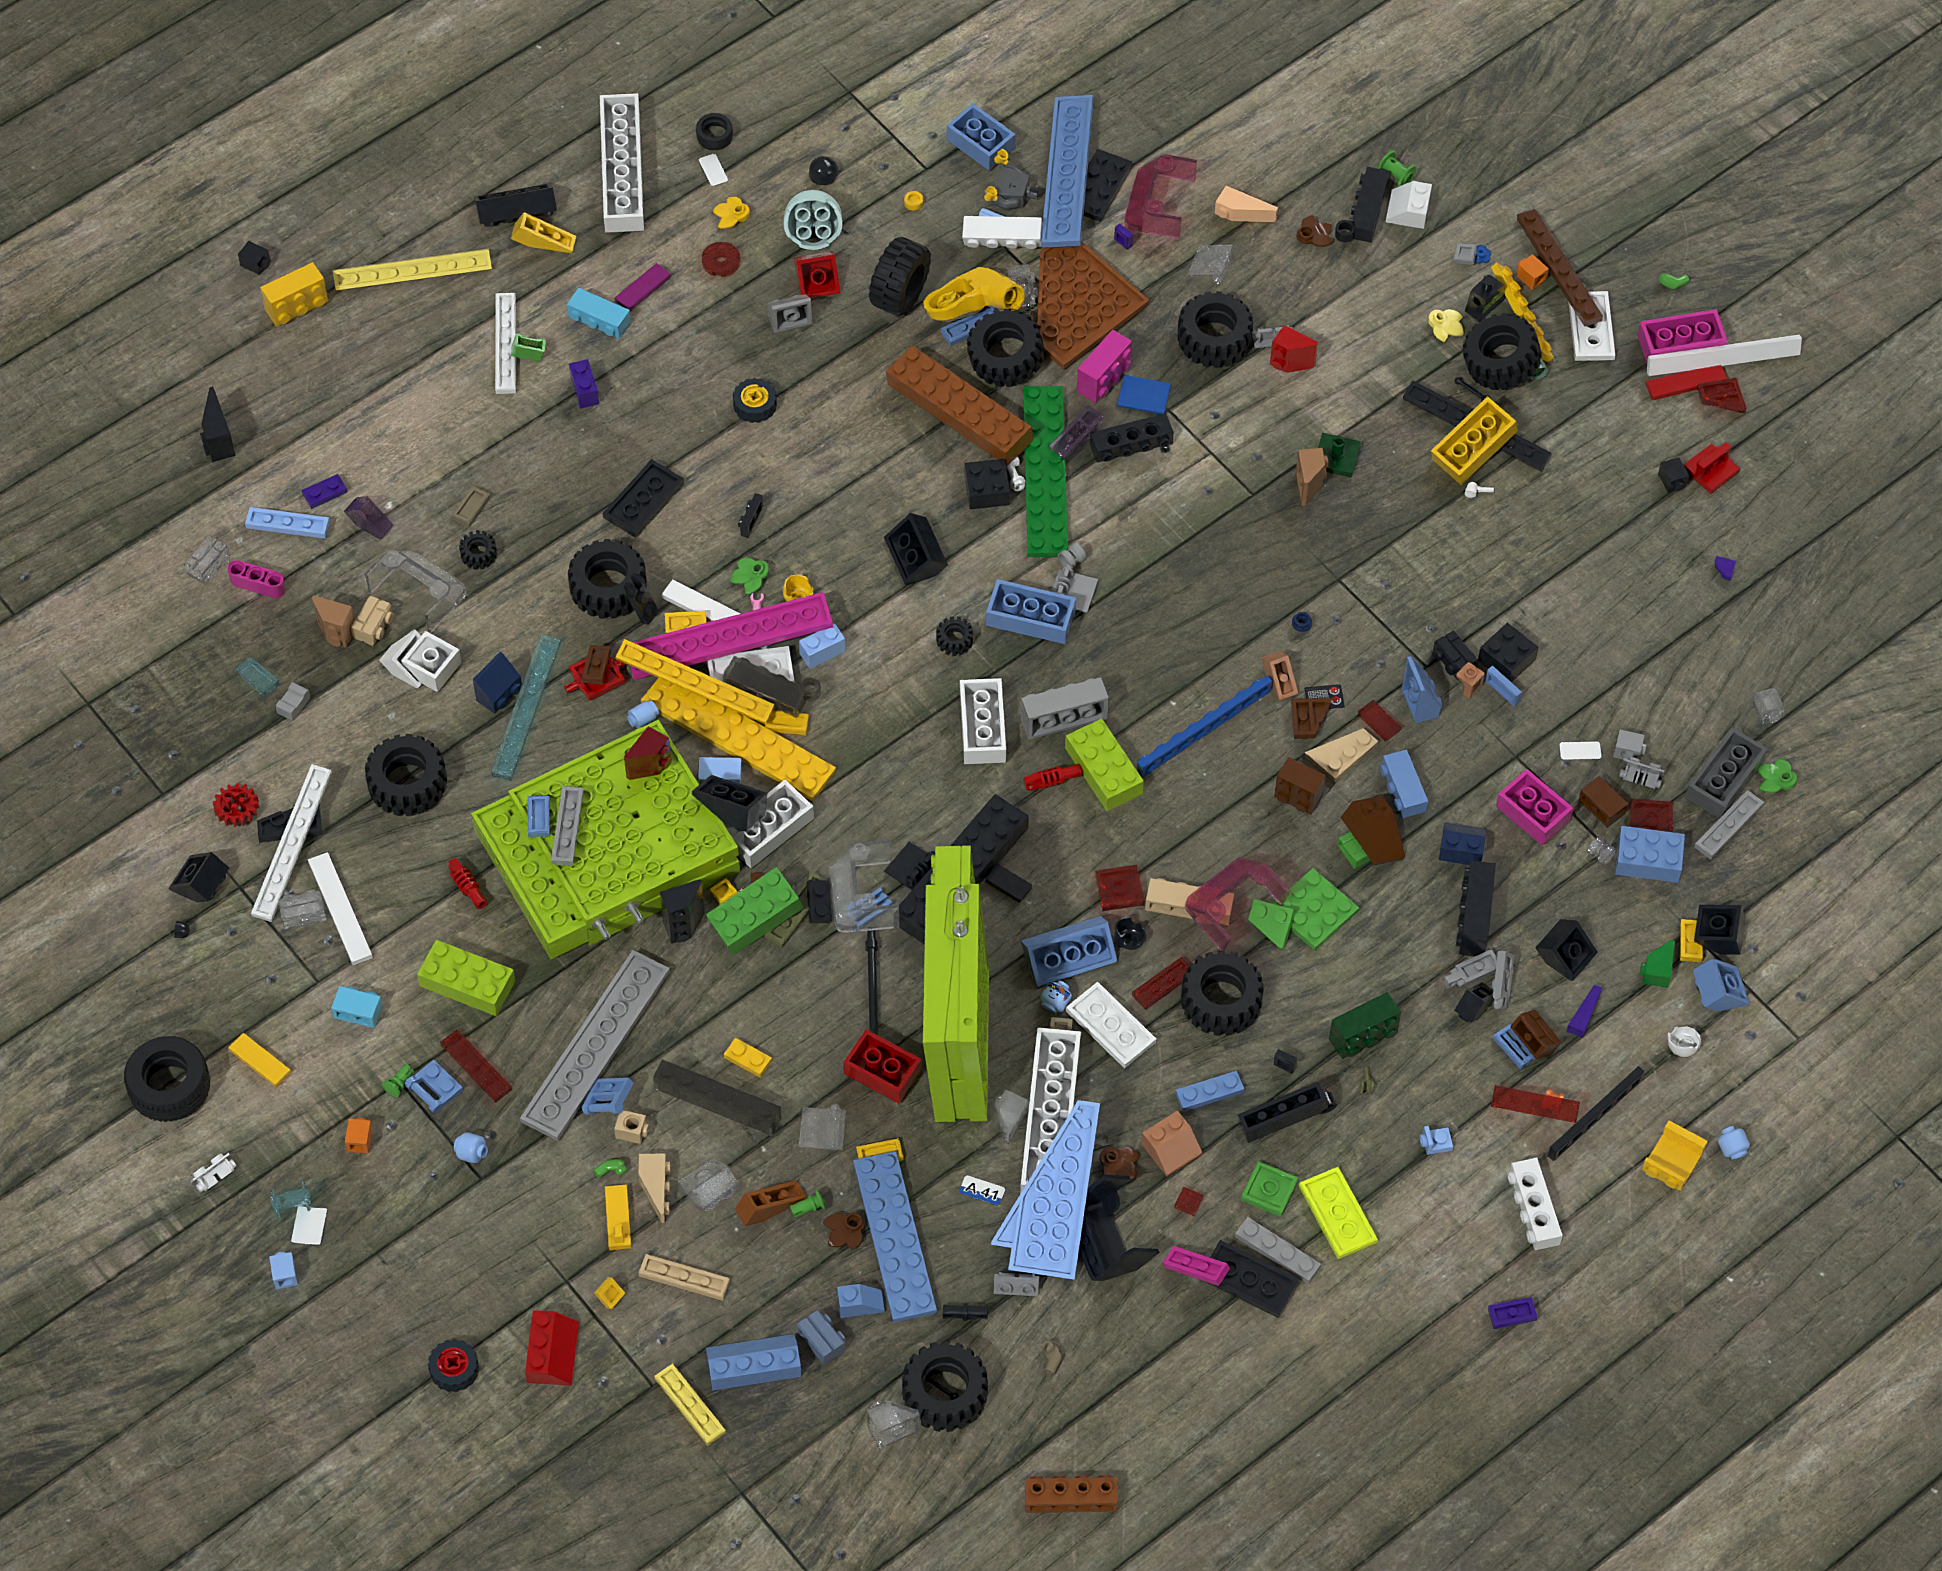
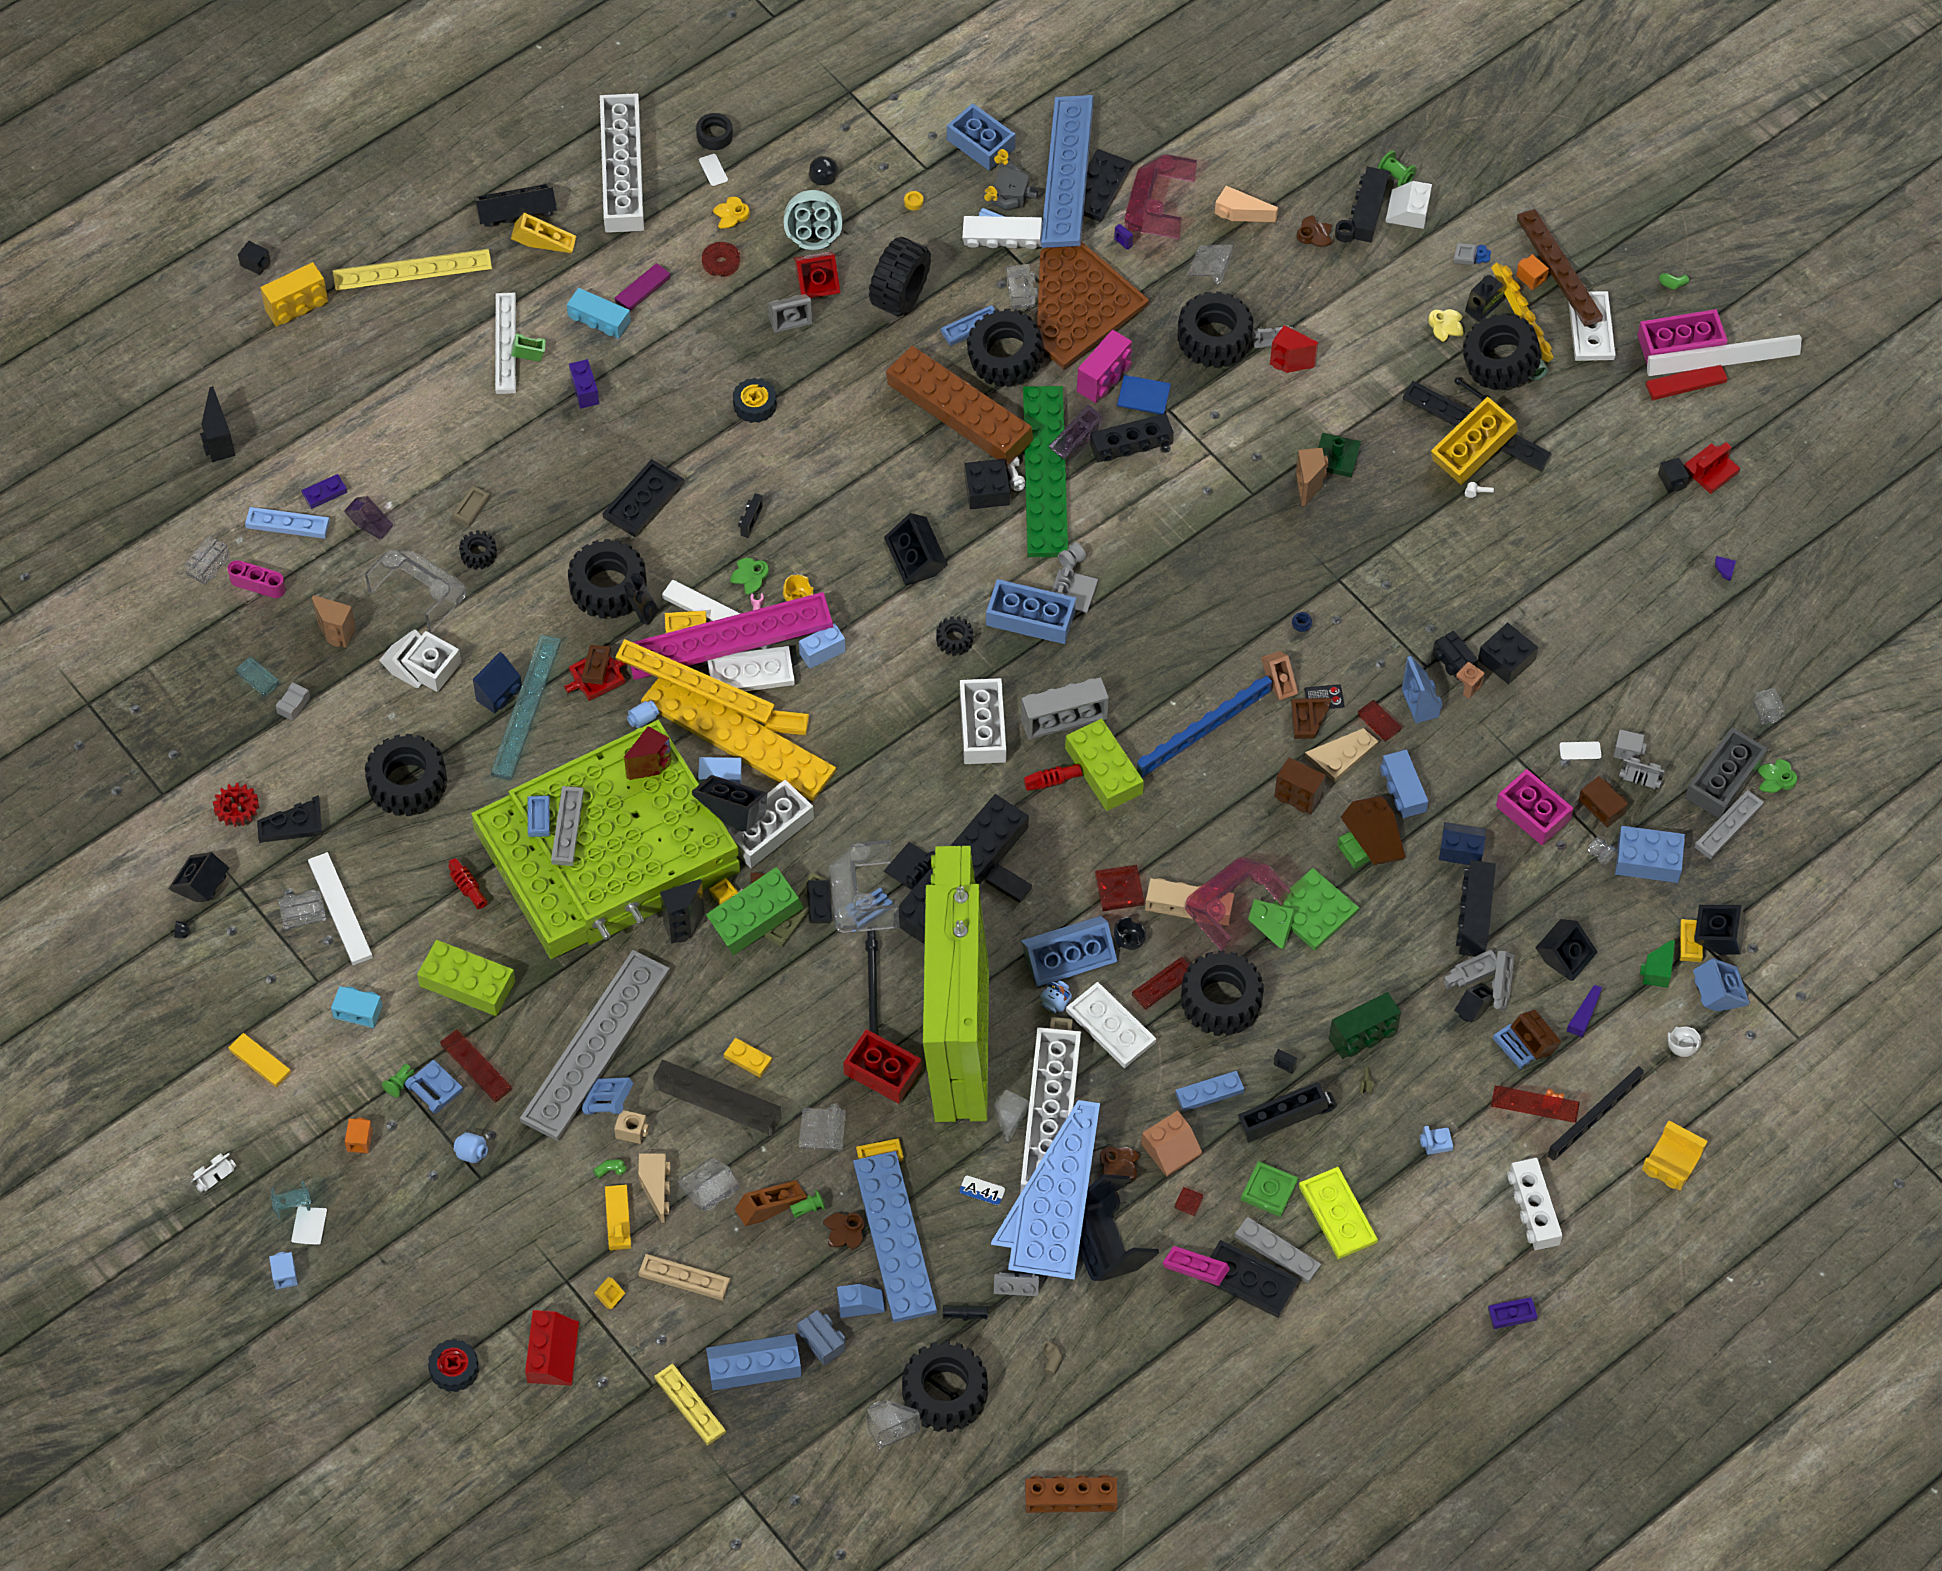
(163, 1053): black tyre -> none
(291, 843): white tile -> none
(372, 620): tan brick -> none
(774, 688): clear smoke hinge -> none
(971, 293): yellow piece -> none
(1503, 686): medium blue tile -> none
(1651, 815): clear red tile -> none
(1722, 394): clear red wing -> none
(1733, 1143): light blue head -> none

